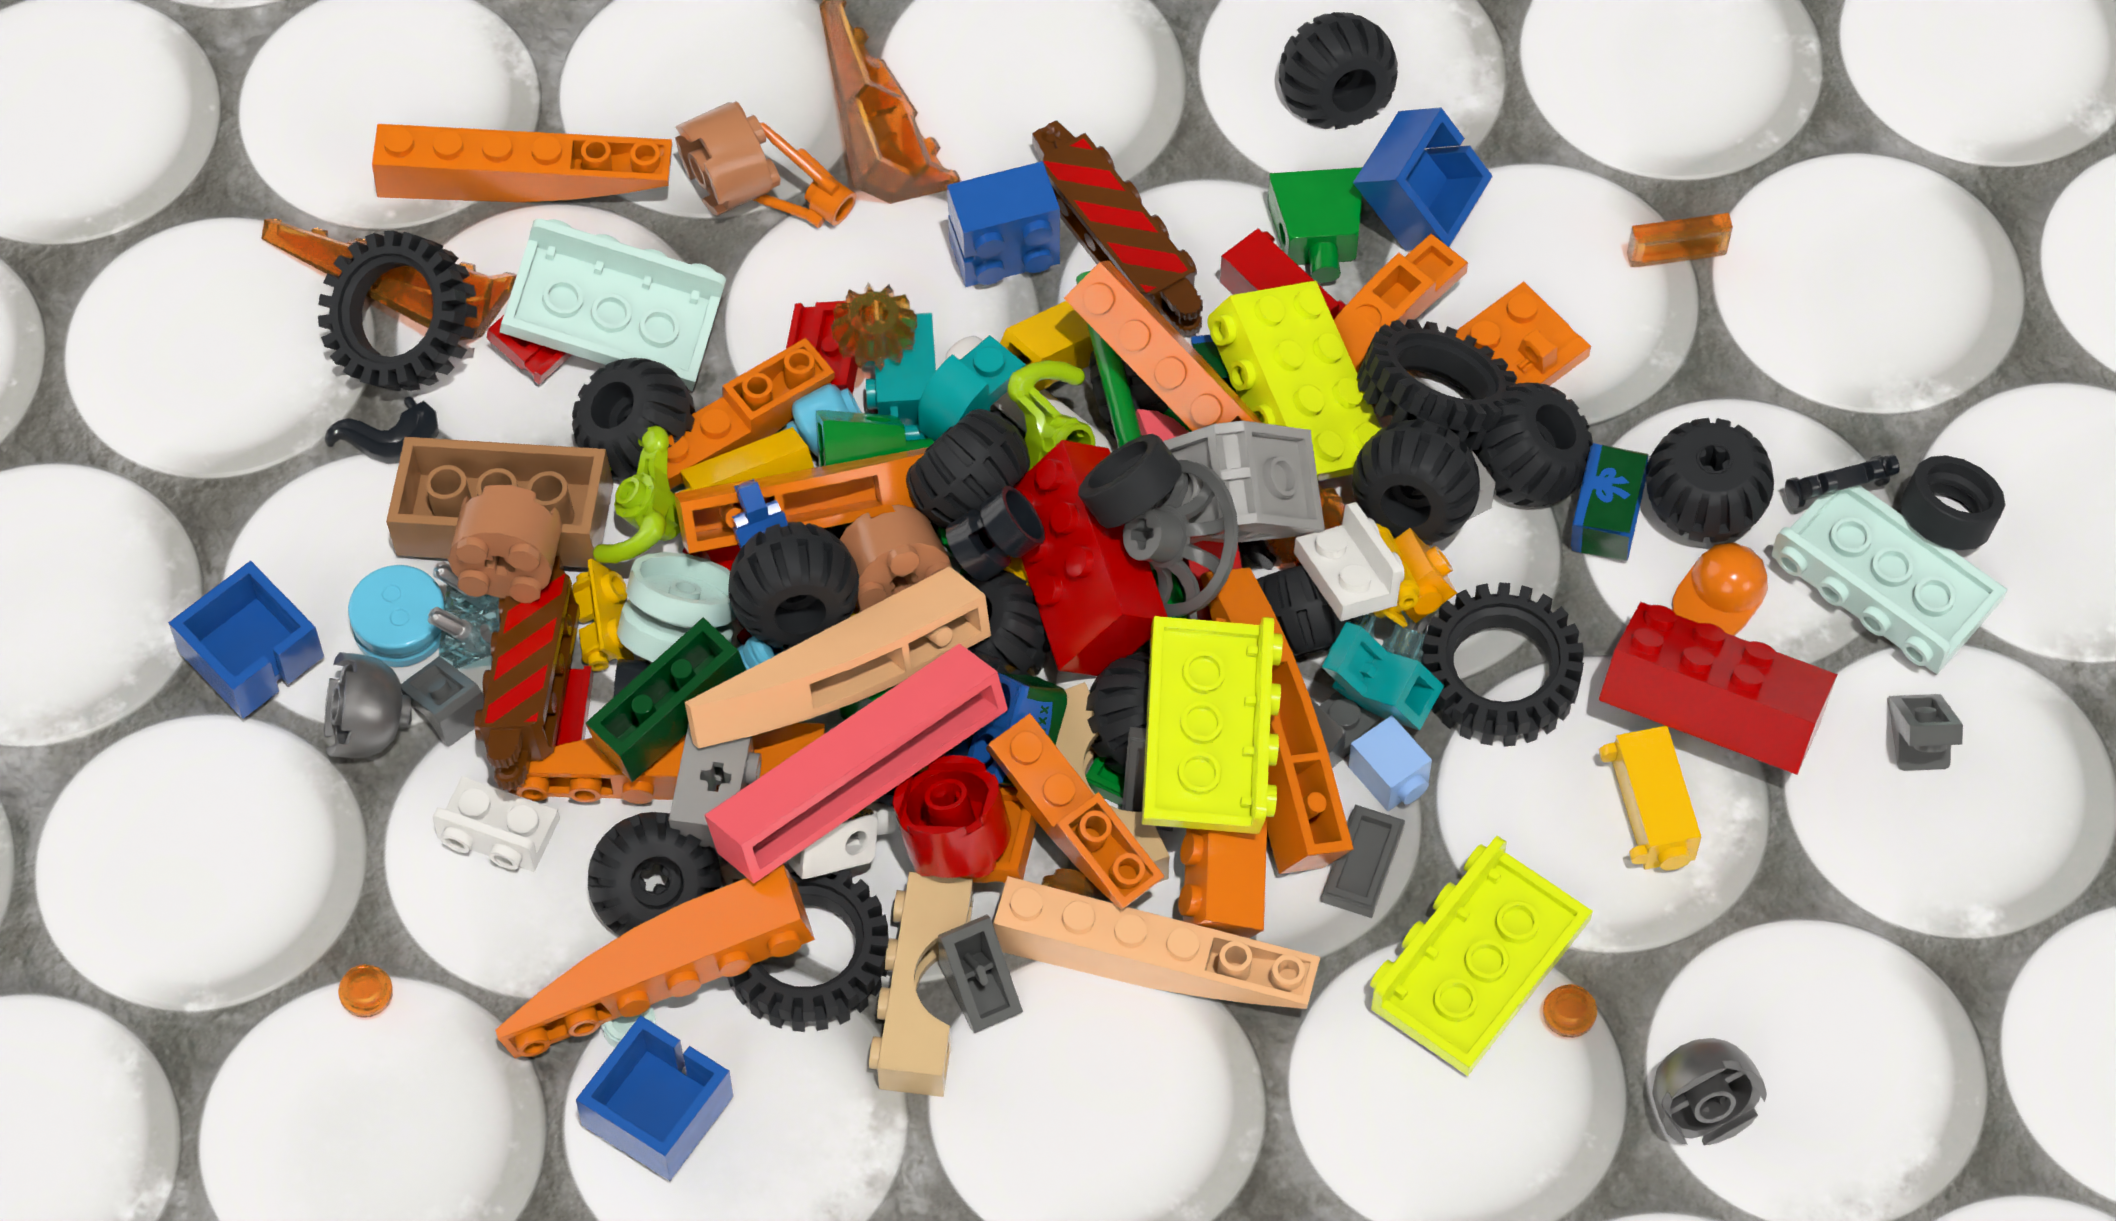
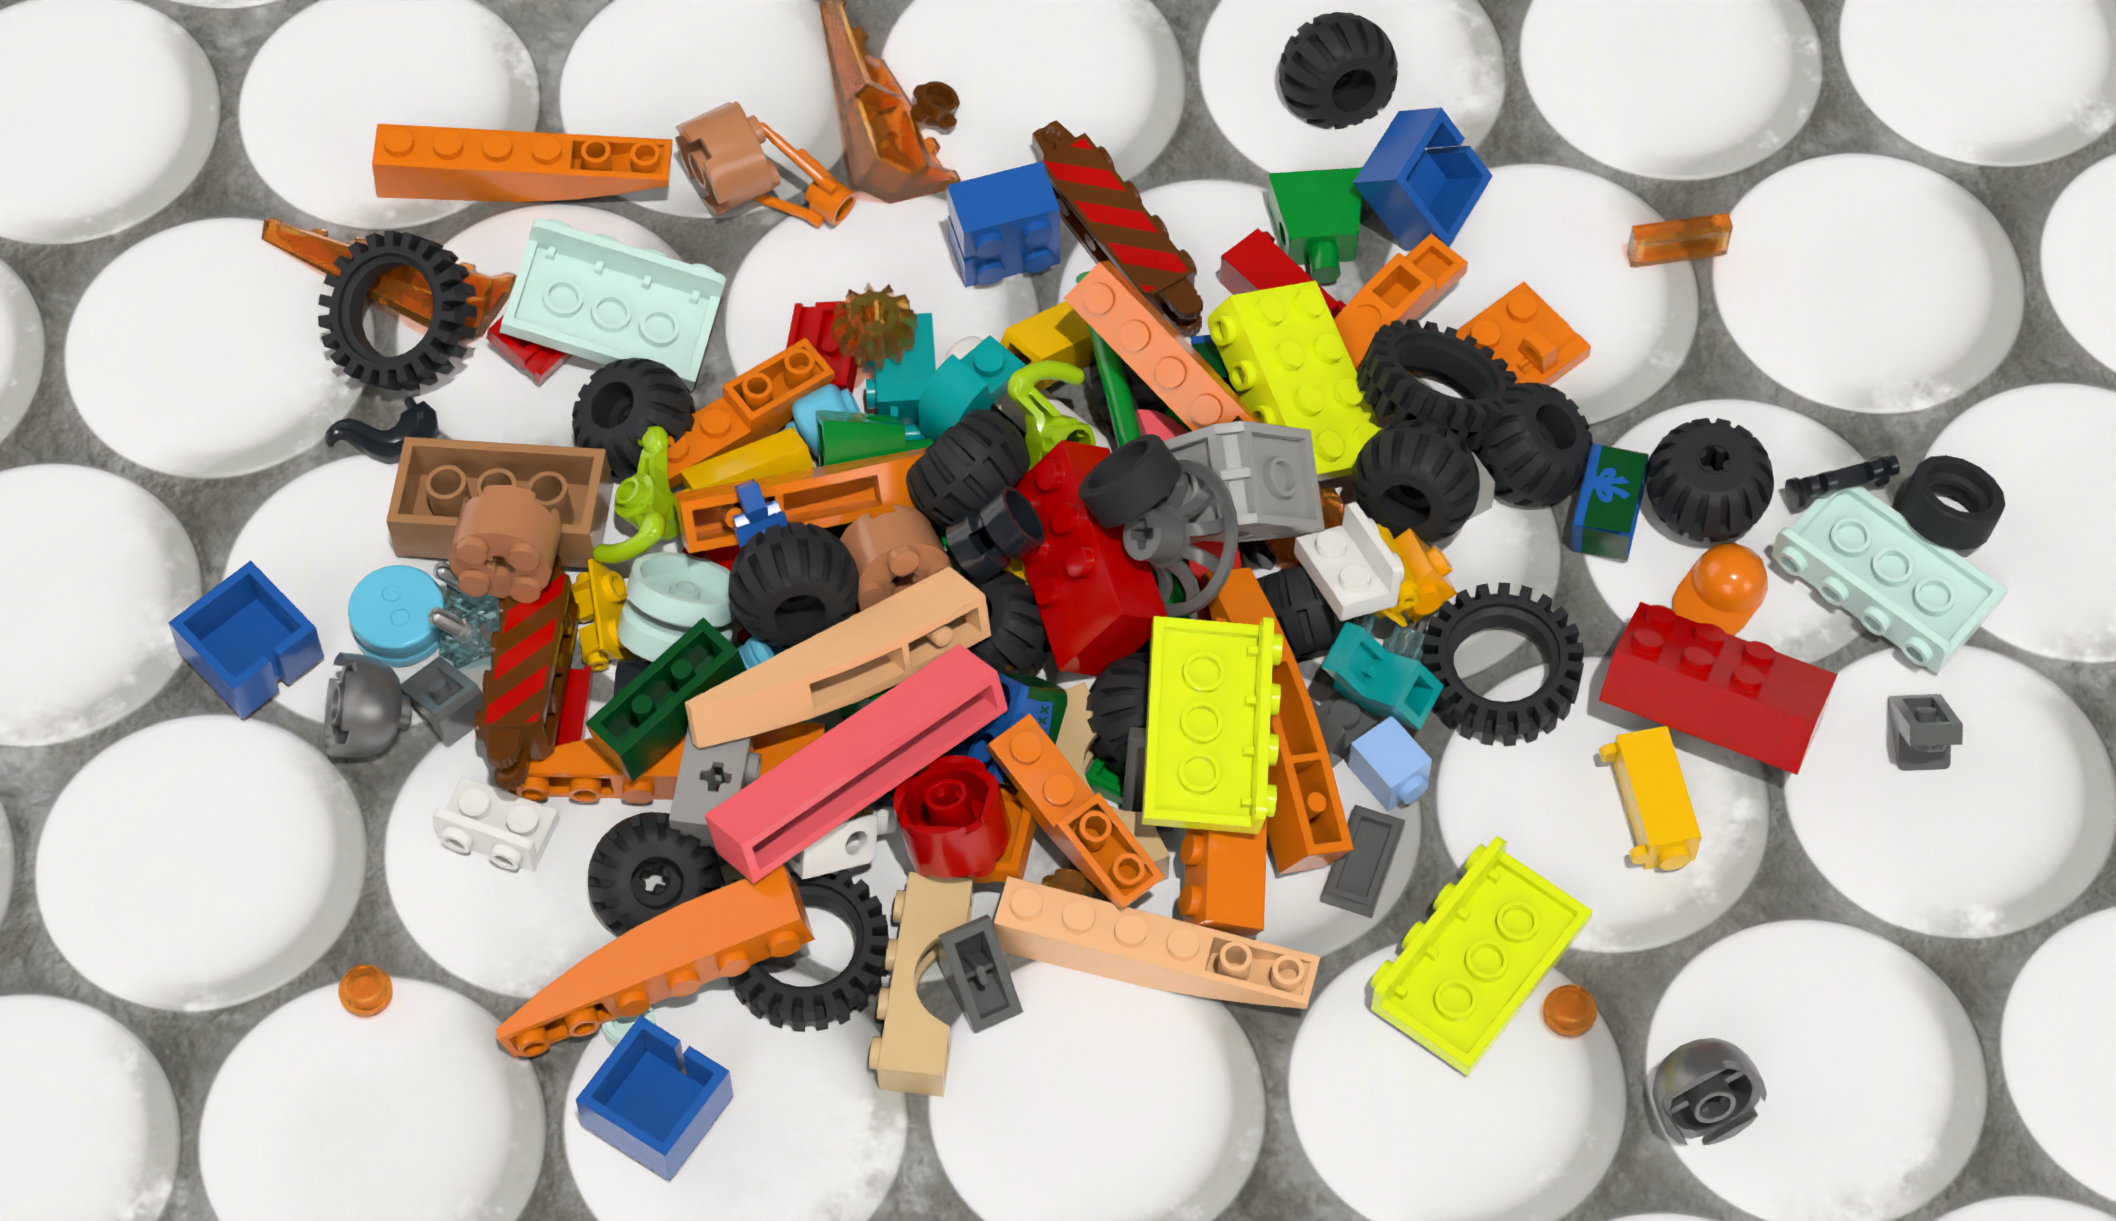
(935, 105): none -> reddish brown plate

